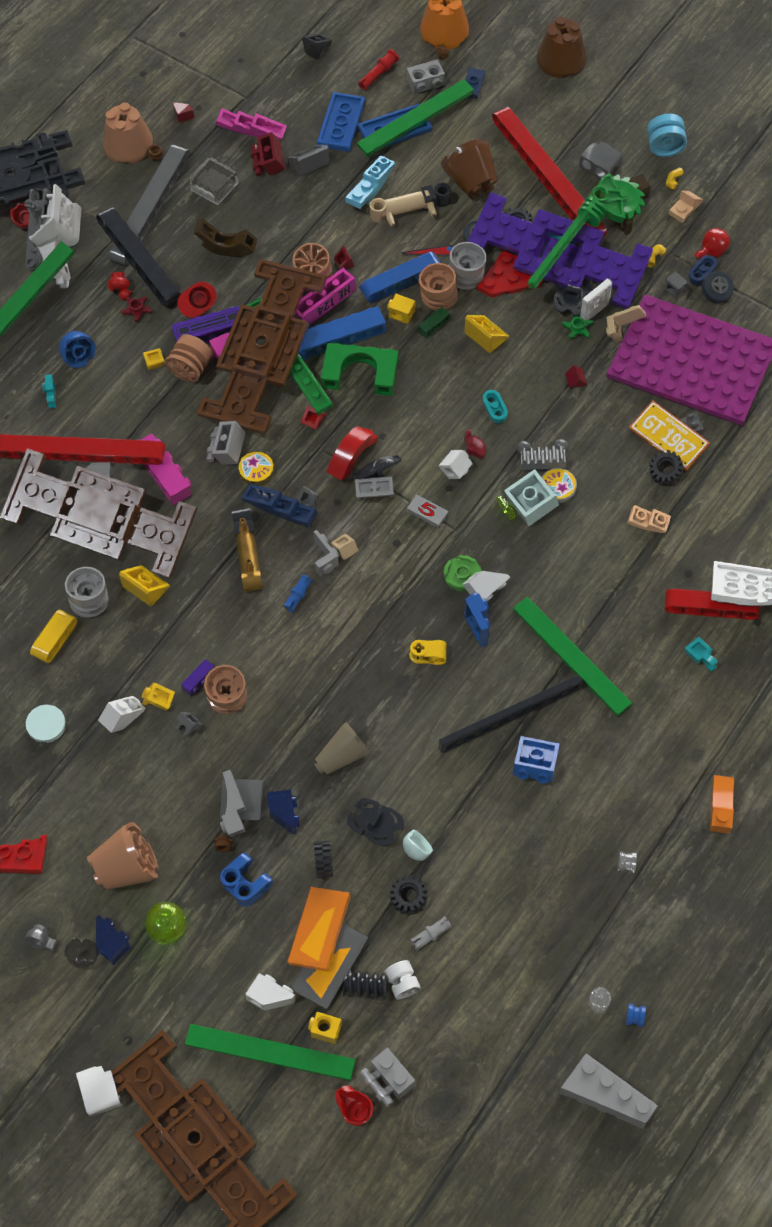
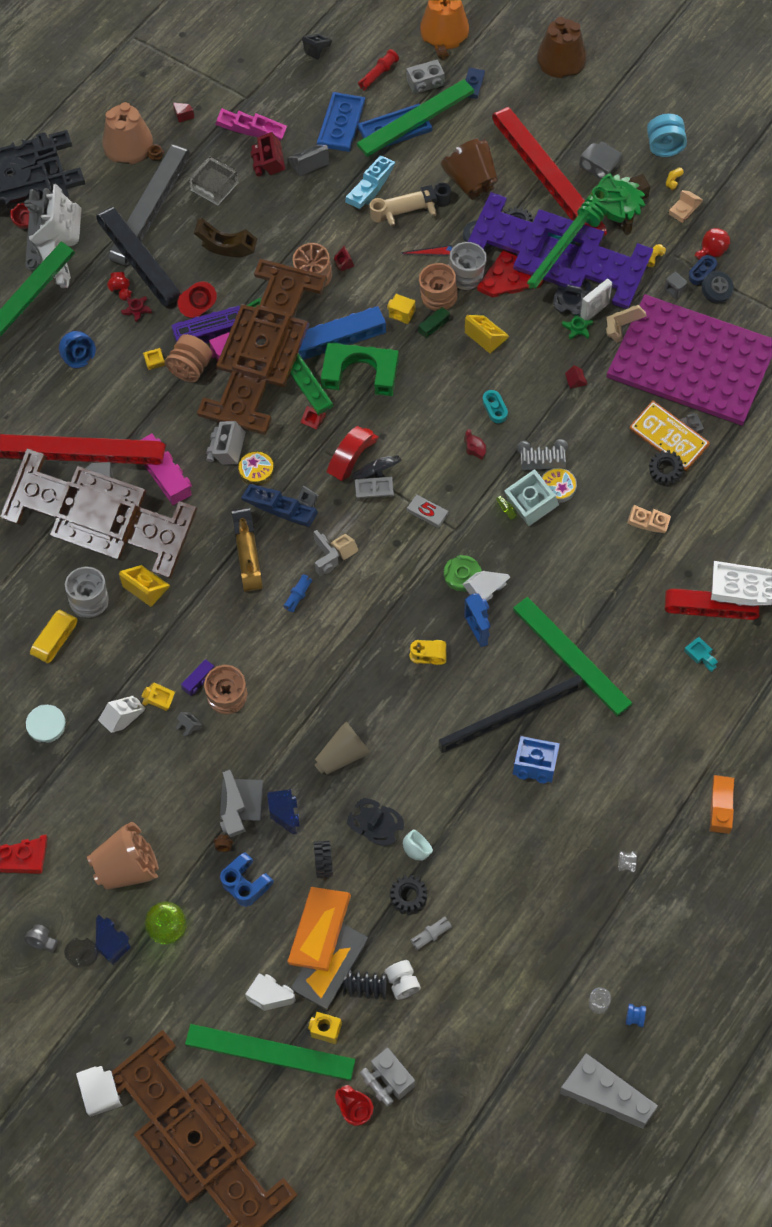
(49, 388): teal plate -> none
(335, 290): dark pink brick -> none
(396, 278): blue beam -> none
(456, 464): white brick -> none

